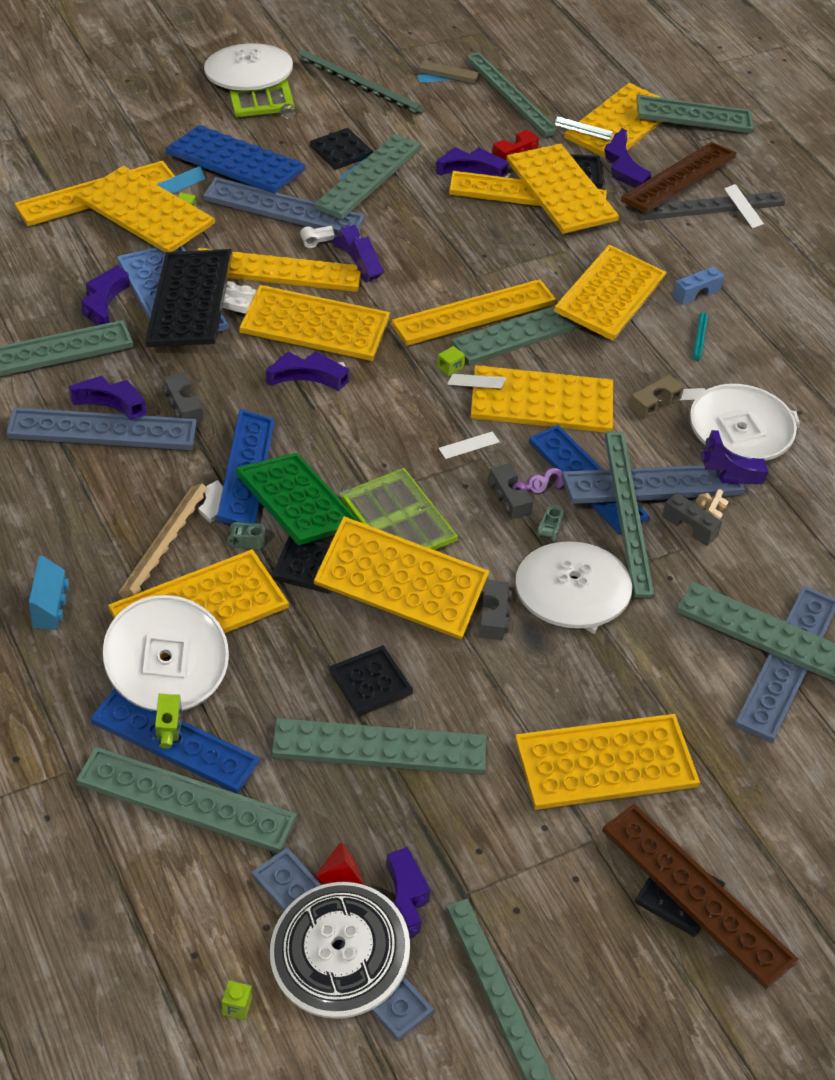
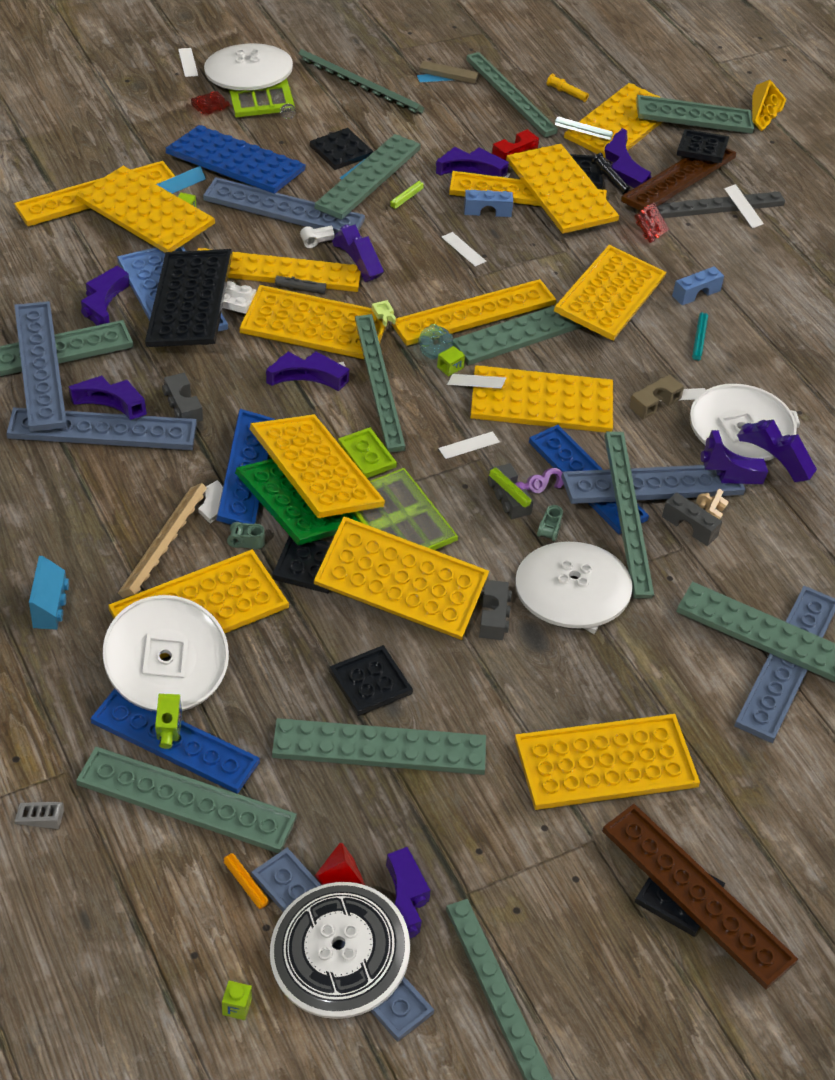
(40, 367): none -> sand blue plate
(47, 821): none -> light grey slope
(188, 62): none -> white sticker
(209, 102): none -> clear red plate
(246, 881): none -> light orange axle
(305, 285): none -> dark grey pin
(317, 466): none -> yellow plate
(367, 452): none -> lime plate
(380, 383): none -> sand green plate
(384, 311): none -> yellowish green plate
(406, 195): none -> lime axle
(437, 333): none -> clear light blue plate
(463, 249): none -> white sticker
(477, 199): none -> medium blue arch
(510, 487): none -> lime axle
(561, 85): none -> yellow pin
(606, 168): none -> black pin
(654, 220): none -> clear red plate
(702, 146): none -> black plate
(766, 104): none -> yellow wedge
(786, 448): none -> dark purple arch

